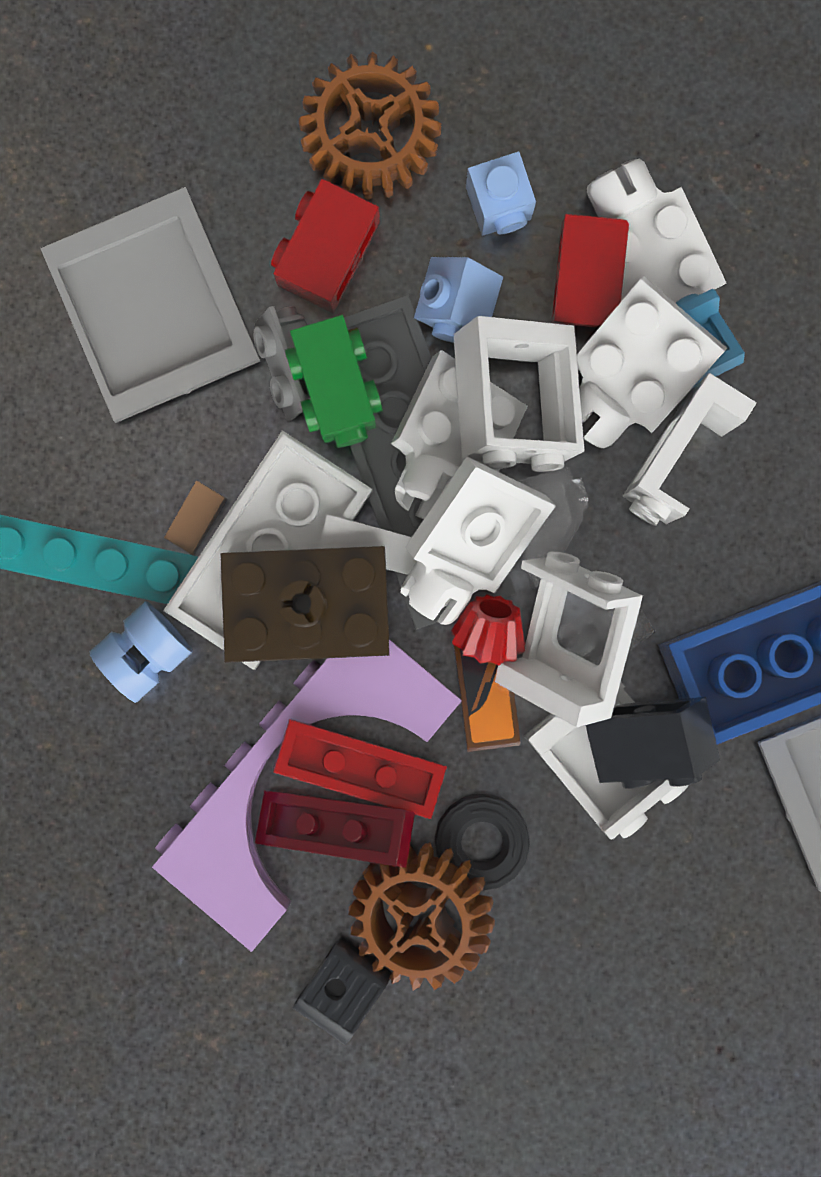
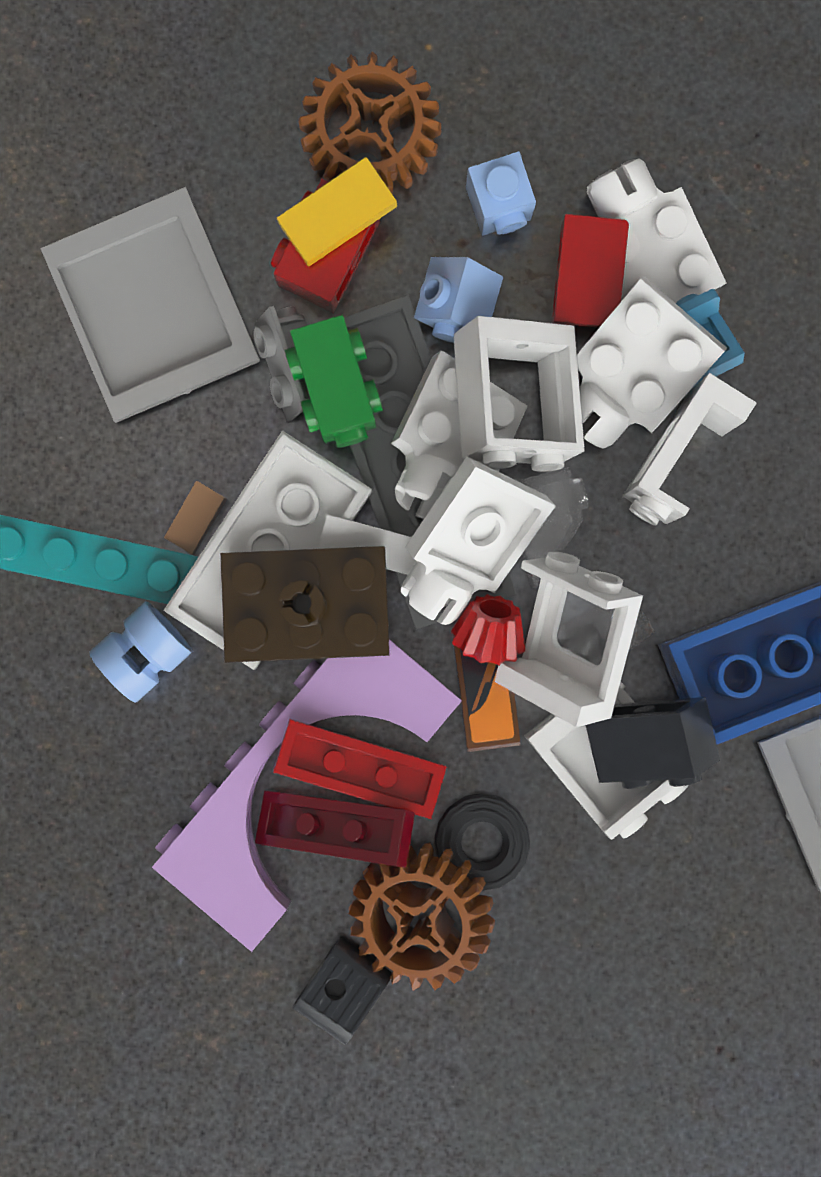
(337, 211): none -> yellow tile

